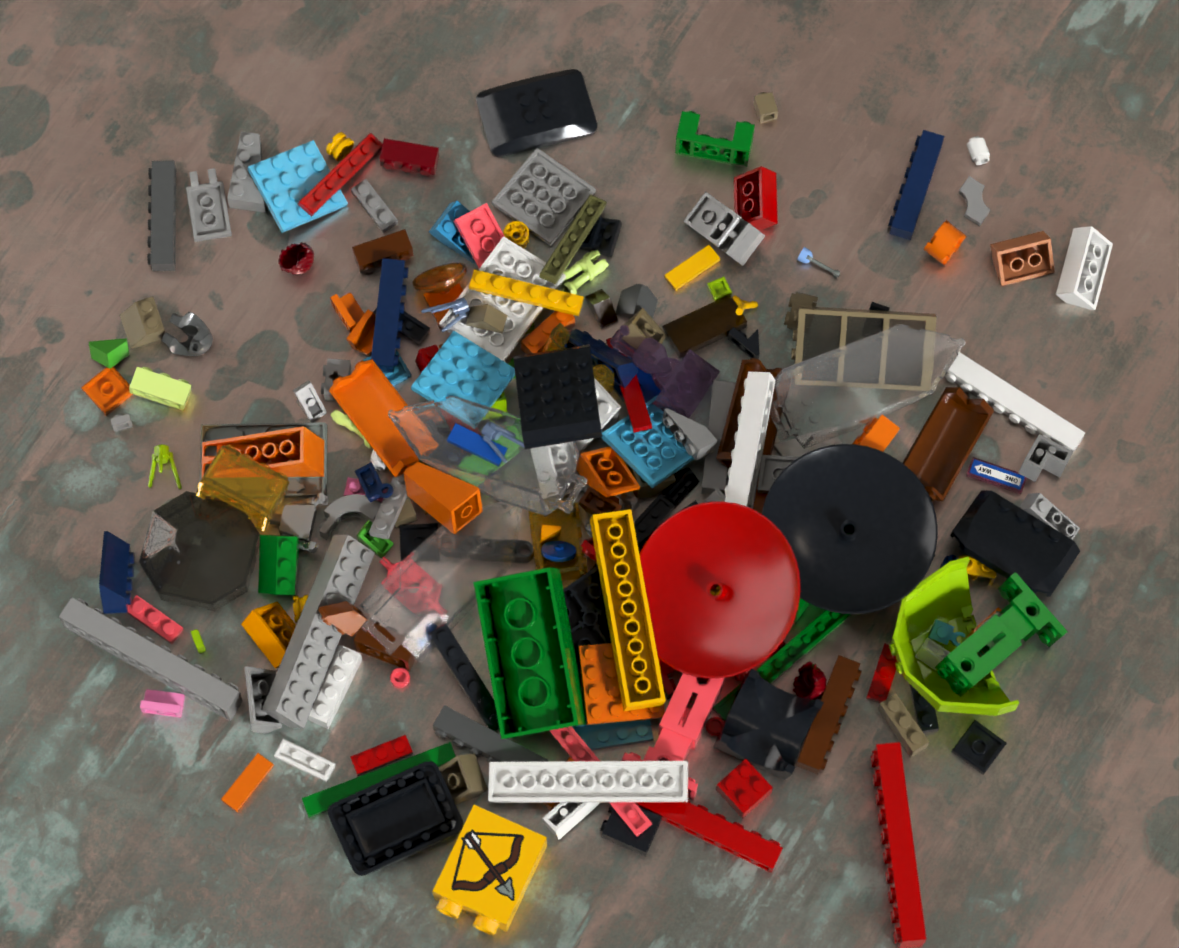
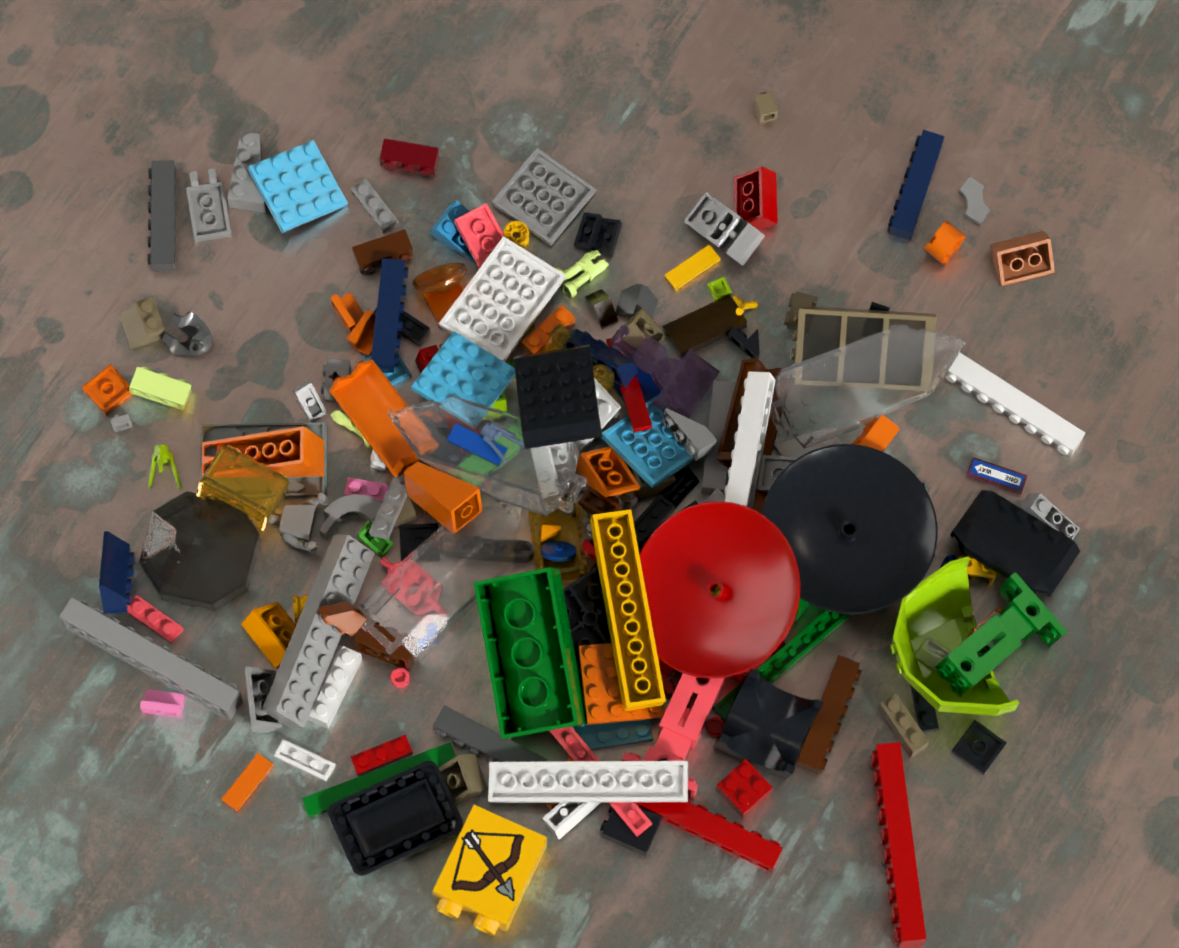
(109, 351): bright green slope -> none
(198, 641): lime tile -> none
(278, 564): green slope -> none
(296, 258): dark red hair -> none
(340, 146): yellow wheel -> none
(340, 174): red tile -> none
(372, 483): dark blue hinge -> none
(458, 307): sand blue plant -> none
(466, 675): black plate -> none
(486, 318): dark tan slope -> none
(526, 292): yellow plate -> none
(536, 112): black wedge -> none
(573, 239): olive tile -> none
(710, 148): green plate -> none
(807, 256): hinge -> none
(810, 682): dark red hair -> none
(883, 676): red plate -> none
(944, 632): medium azure plate -> none
(947, 440): reddish brown cylinder -> none
(978, 150): white brick -> none
(1045, 455): light grey brick -> none
(1084, 268): white slope -> none

